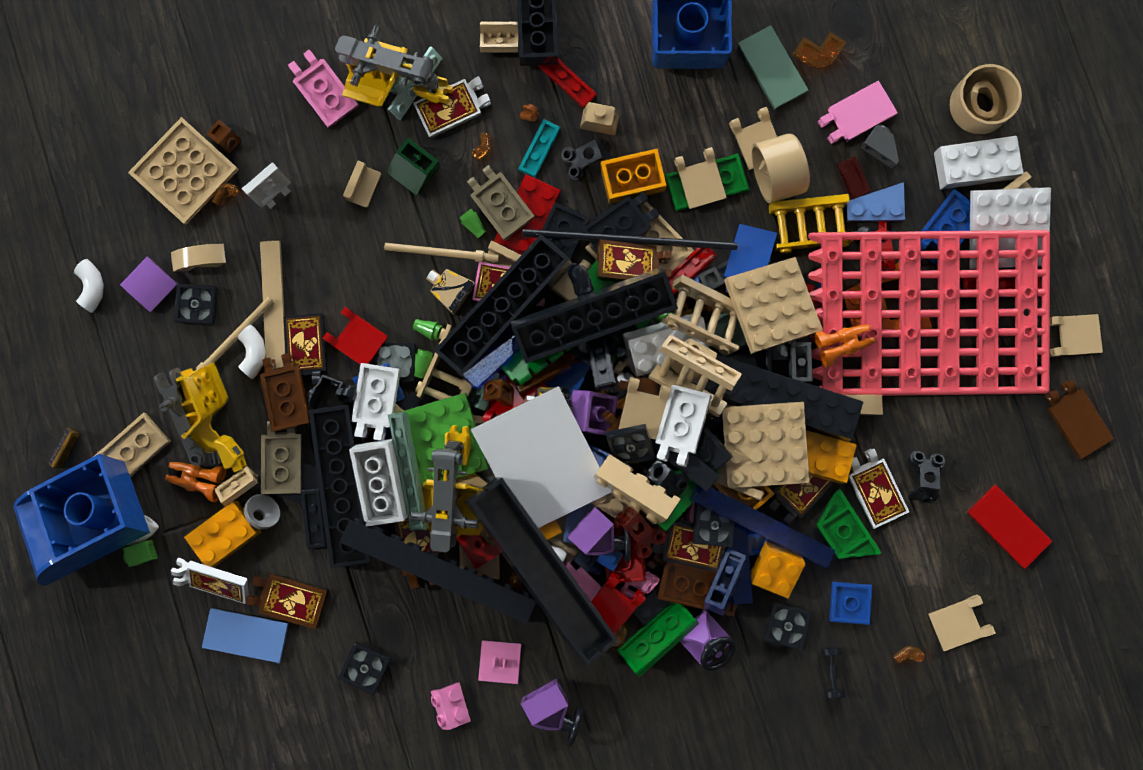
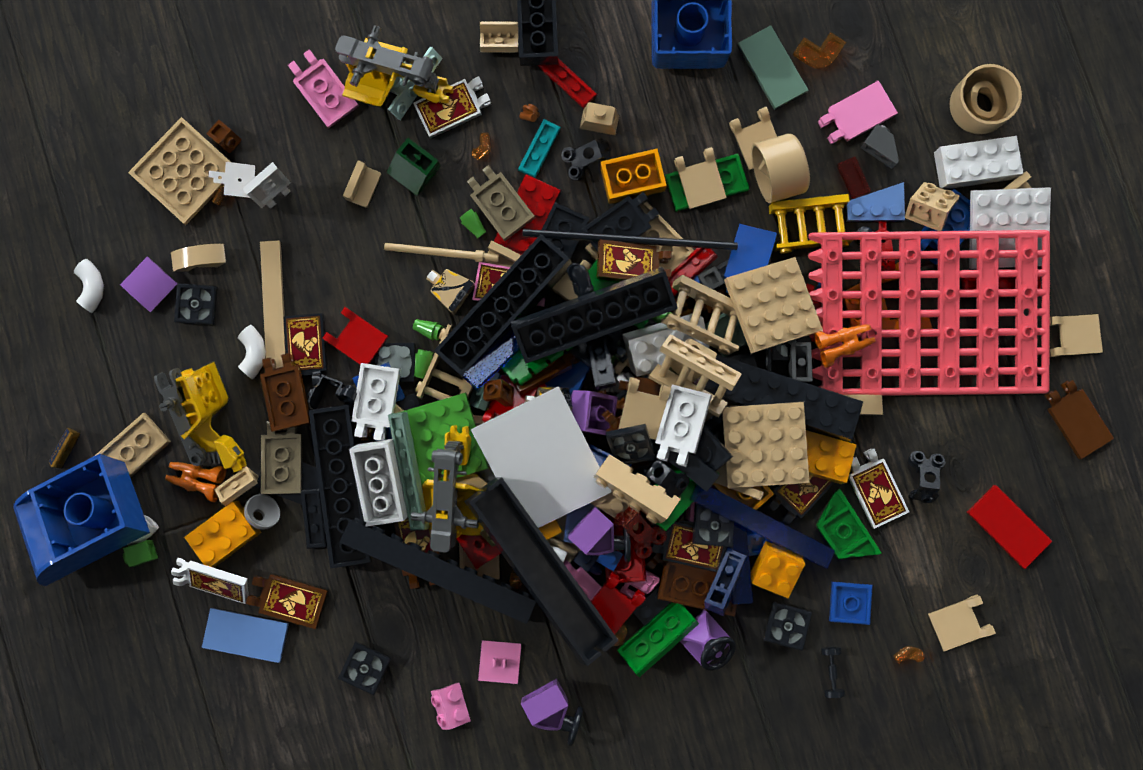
(230, 178): none -> white piece
(234, 336): tan bar -> none
(931, 206): none -> tan bracket

